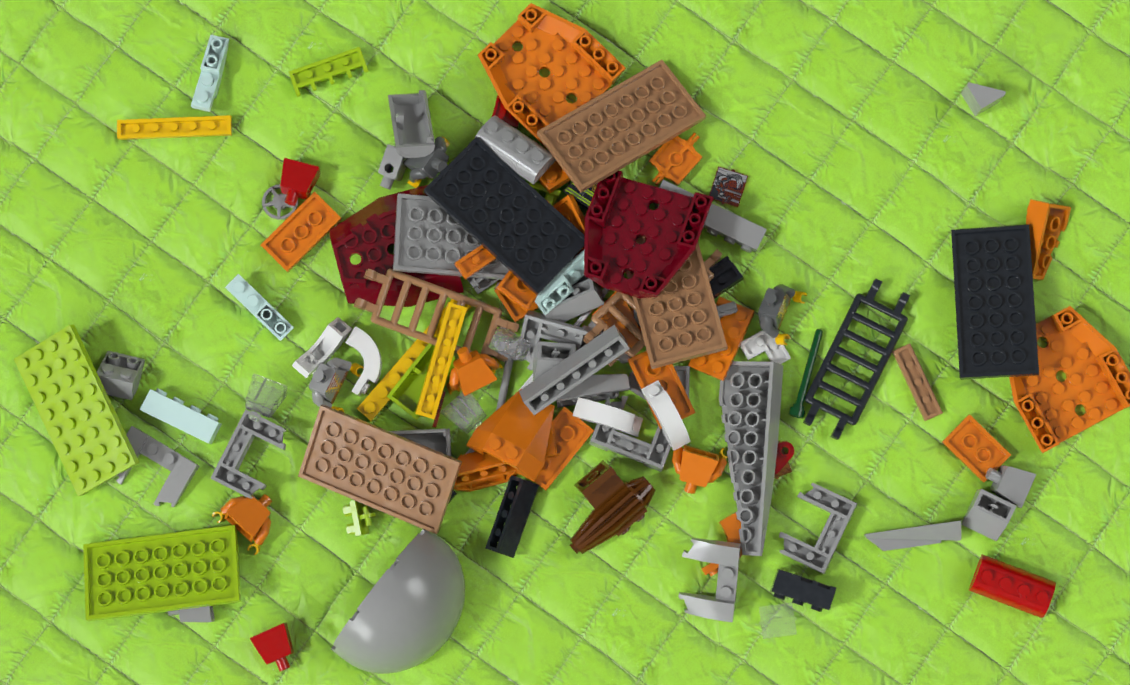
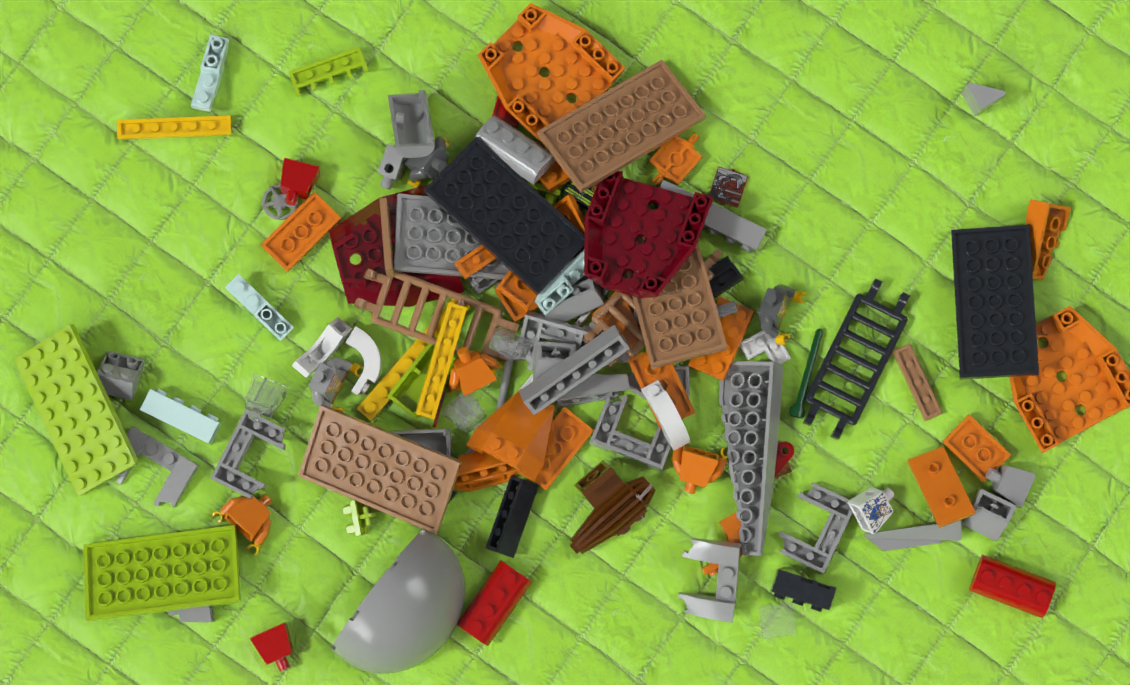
(387, 237): none -> medium nougat tile
(494, 603): none -> red container
(607, 416): white arch -> none
(872, 508): none -> white torso
(941, 487): none -> orange plate

